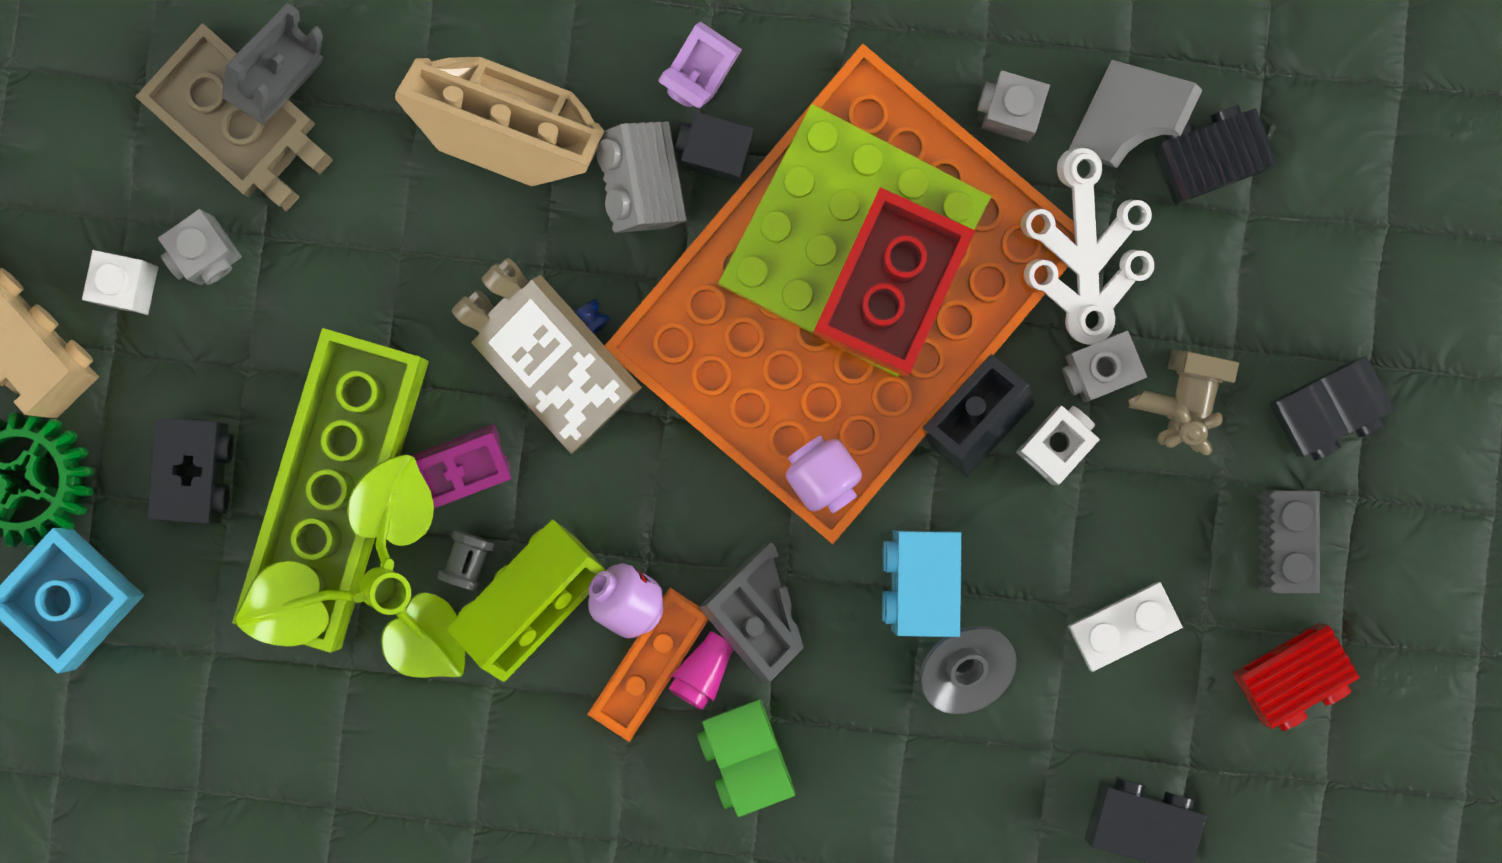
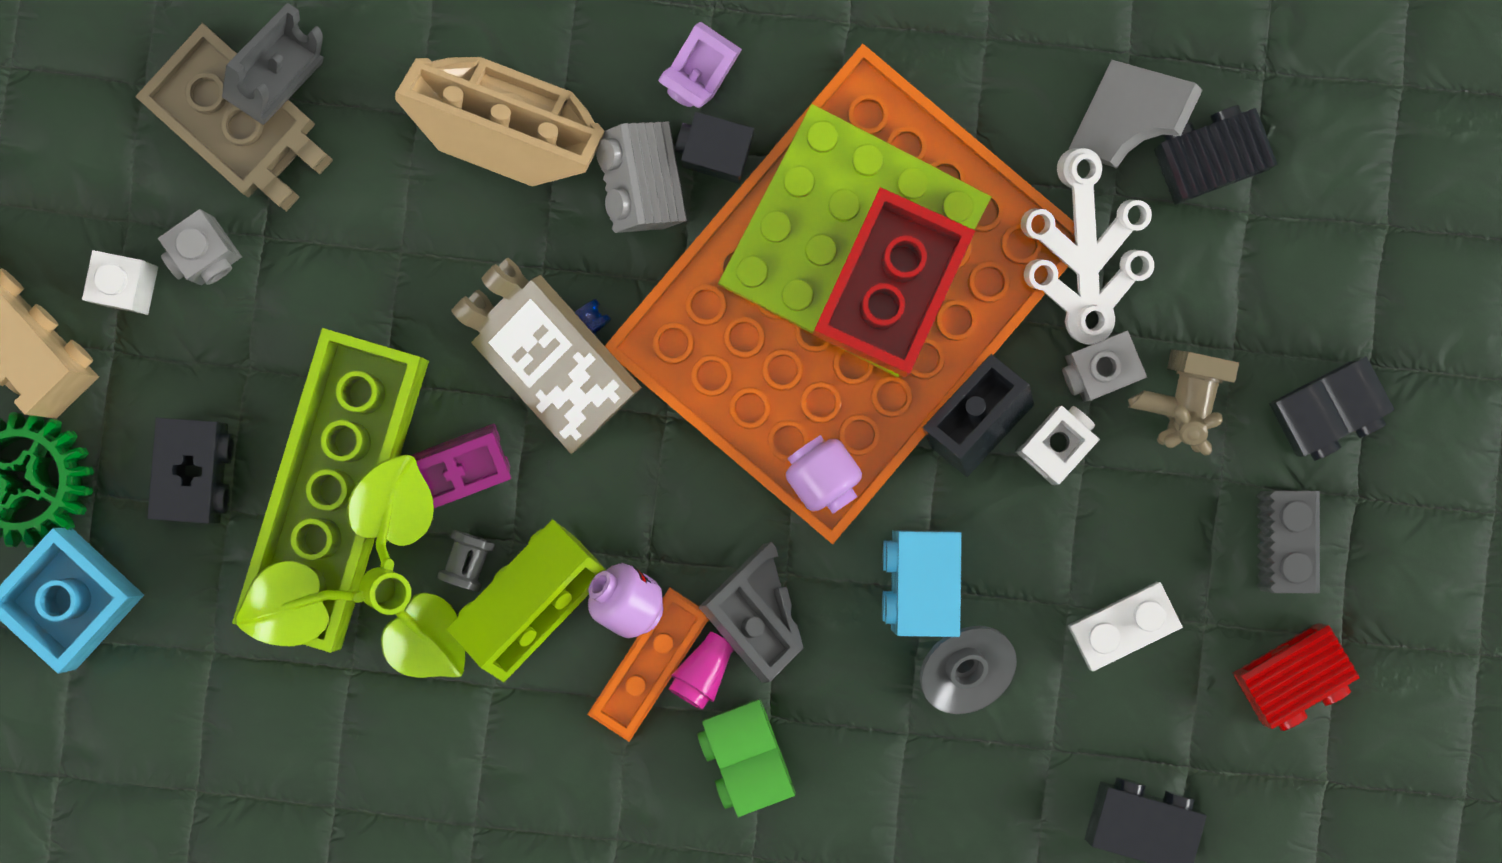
(1012, 105): light grey brick -> none

